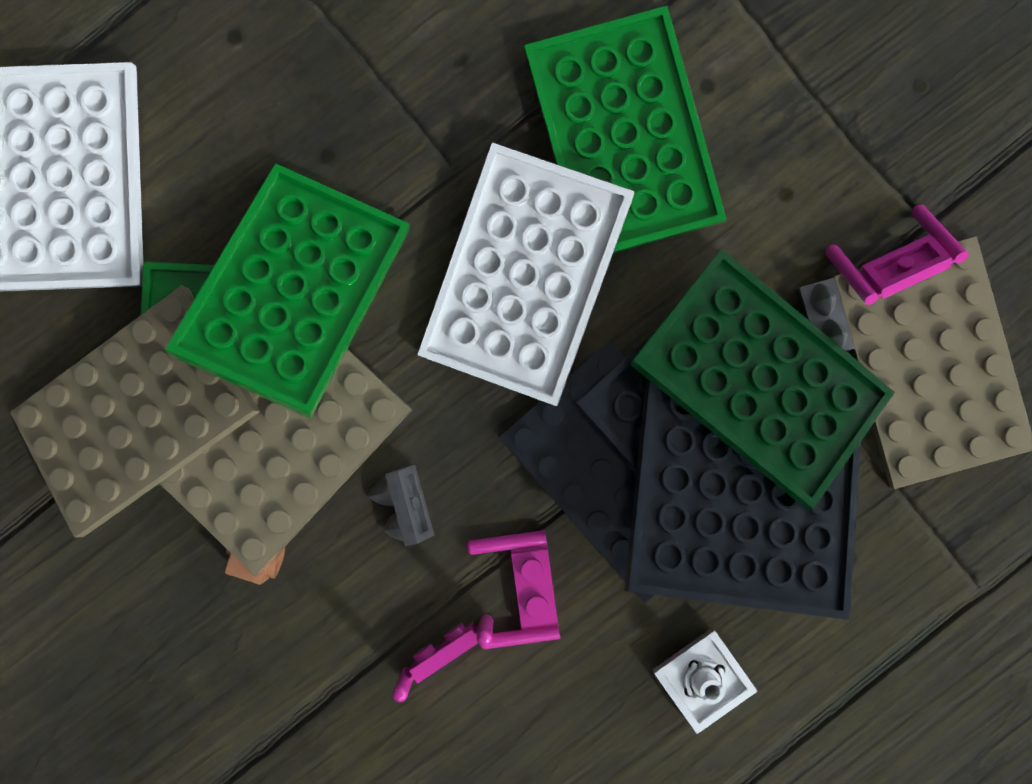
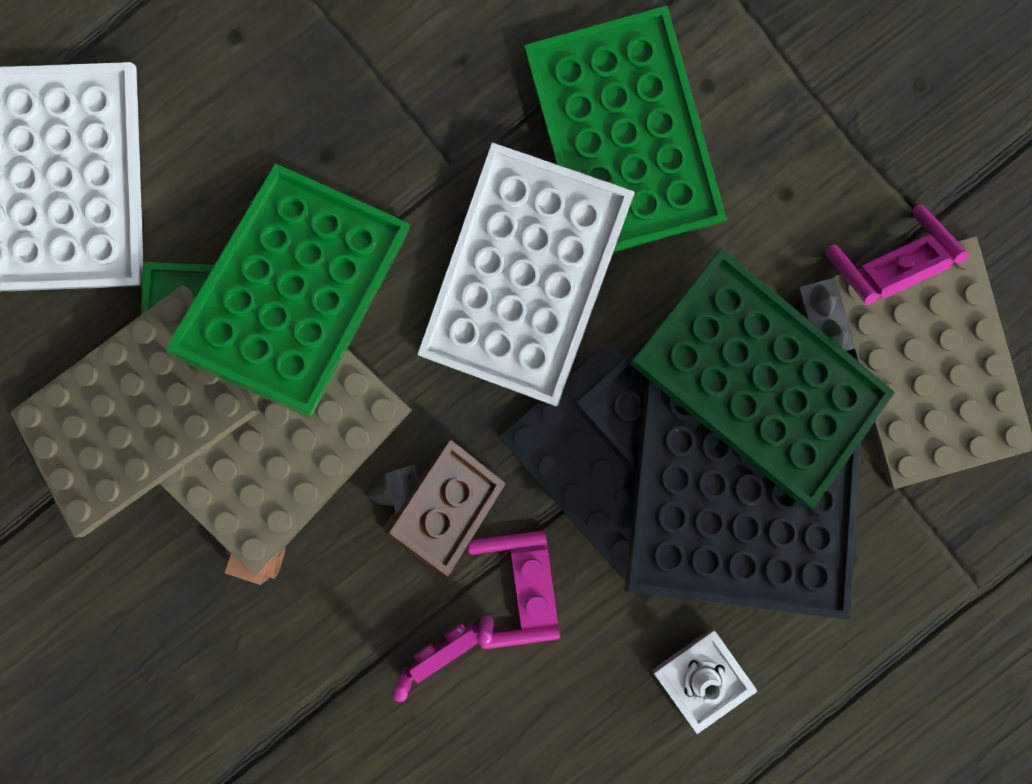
(445, 508): none -> plate

